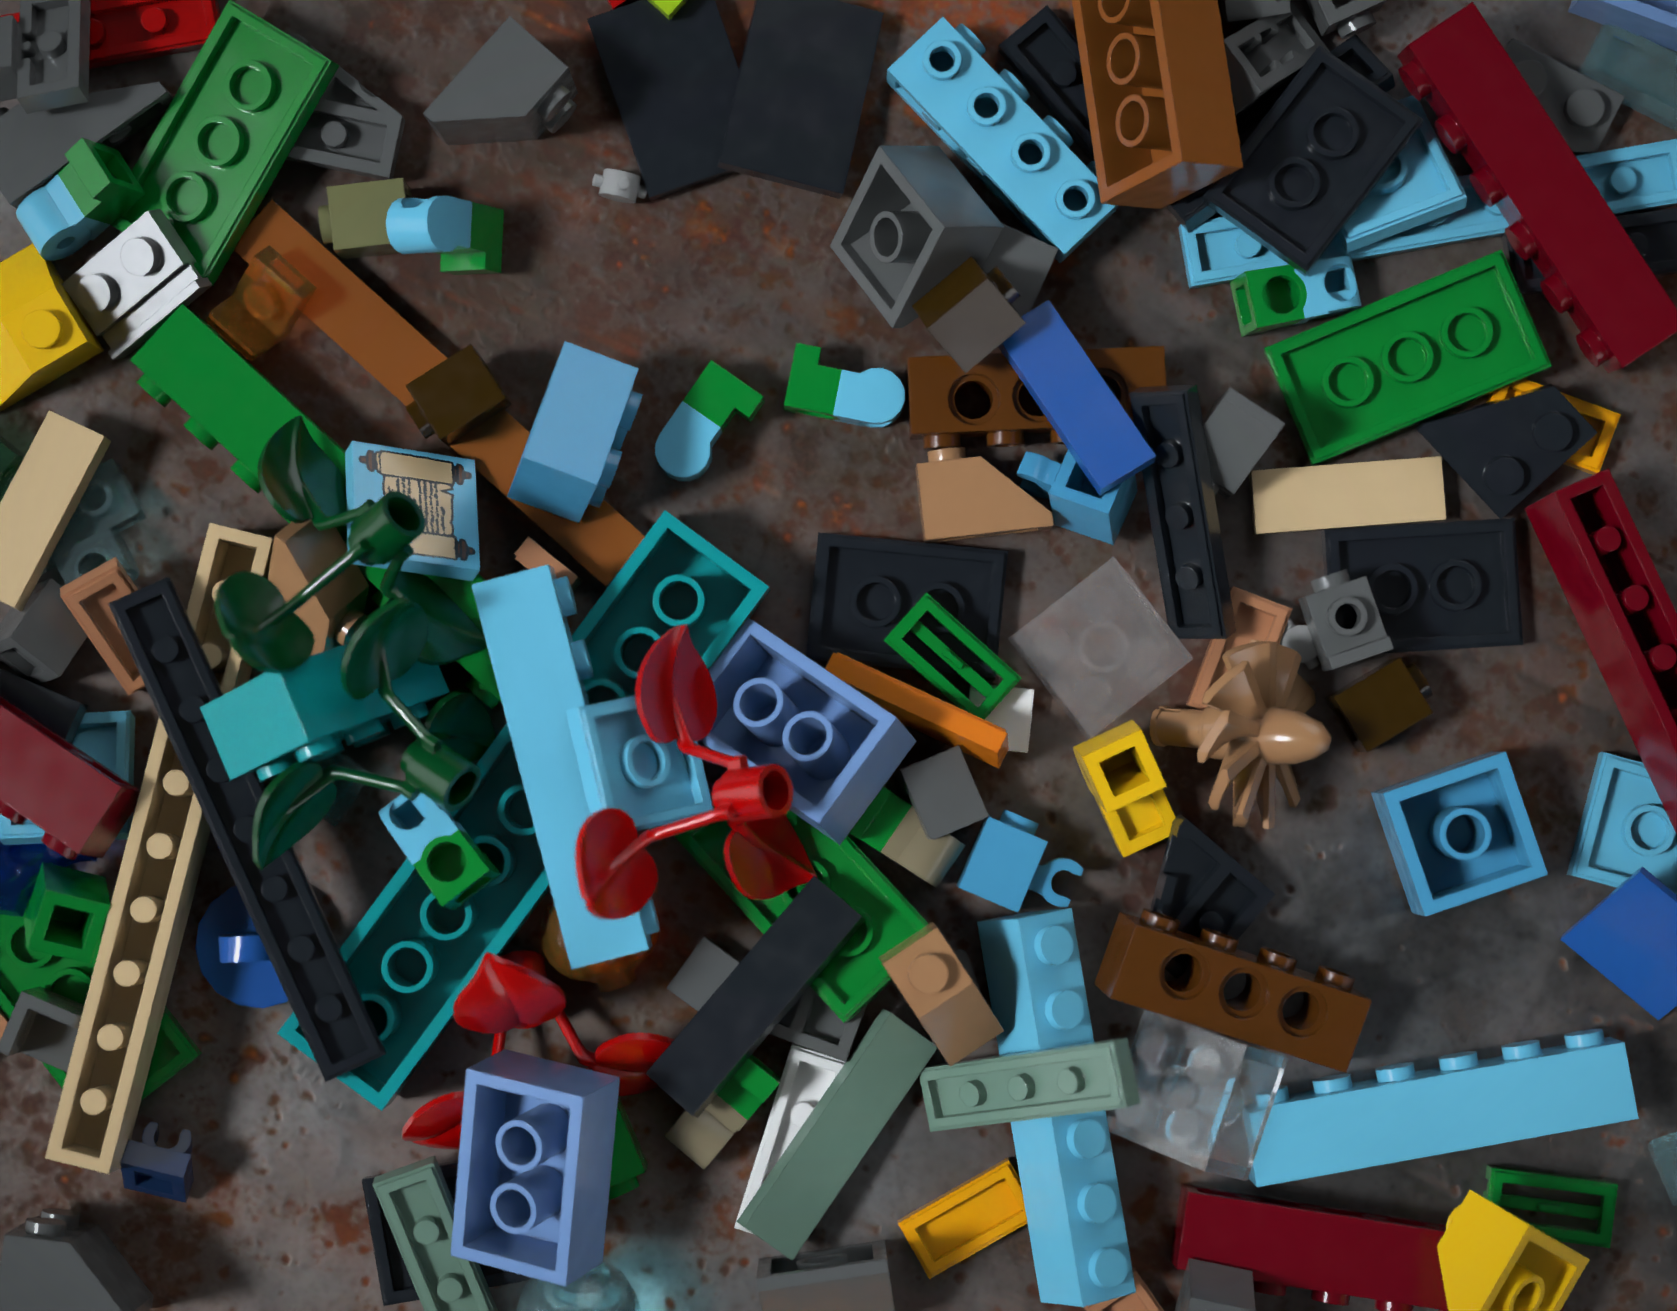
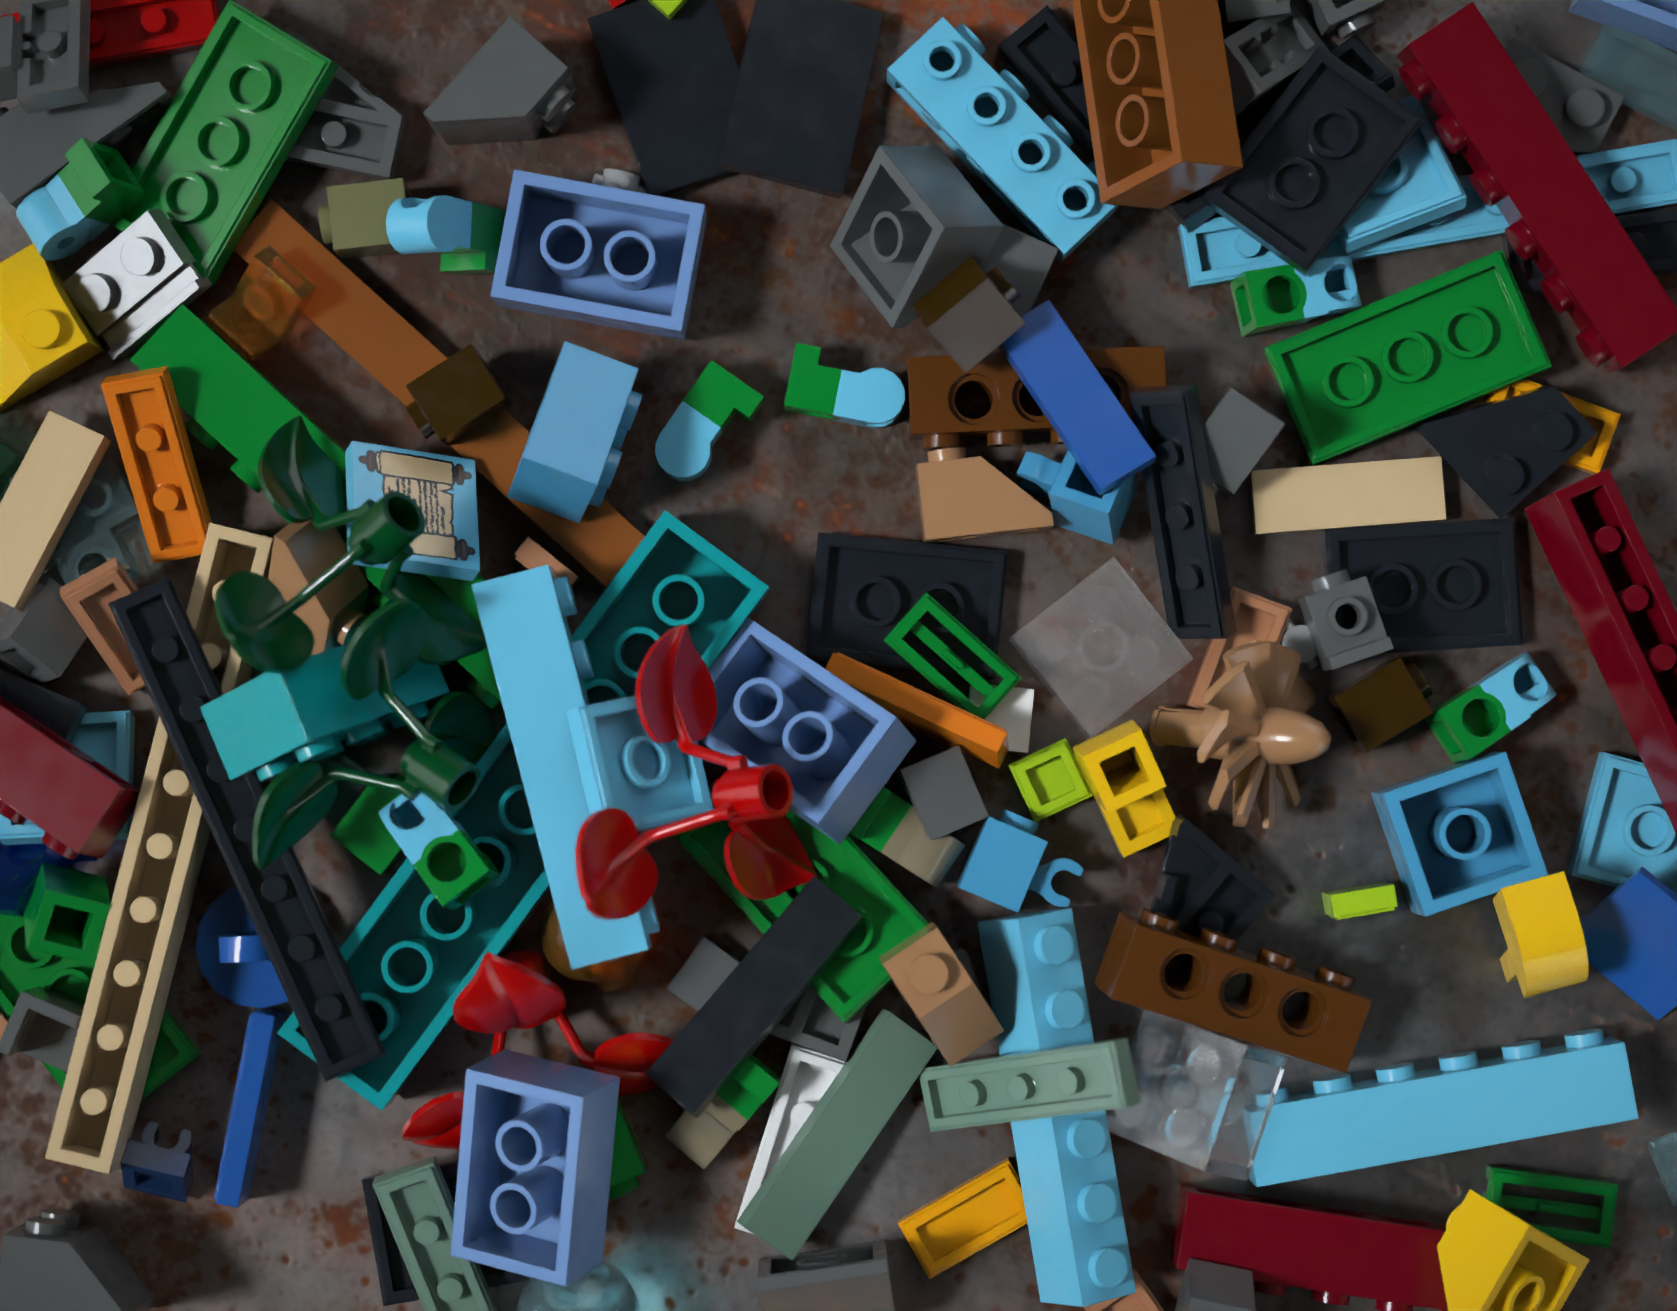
(158, 462): none -> orange tile
(249, 1107): none -> blue tile
(365, 833): none -> green brick
(599, 255): none -> medium blue brick
(1050, 780): none -> lime tile
(1359, 900): none -> lime tile
(1489, 708): none -> leg
(1541, 935): none -> yellow brick

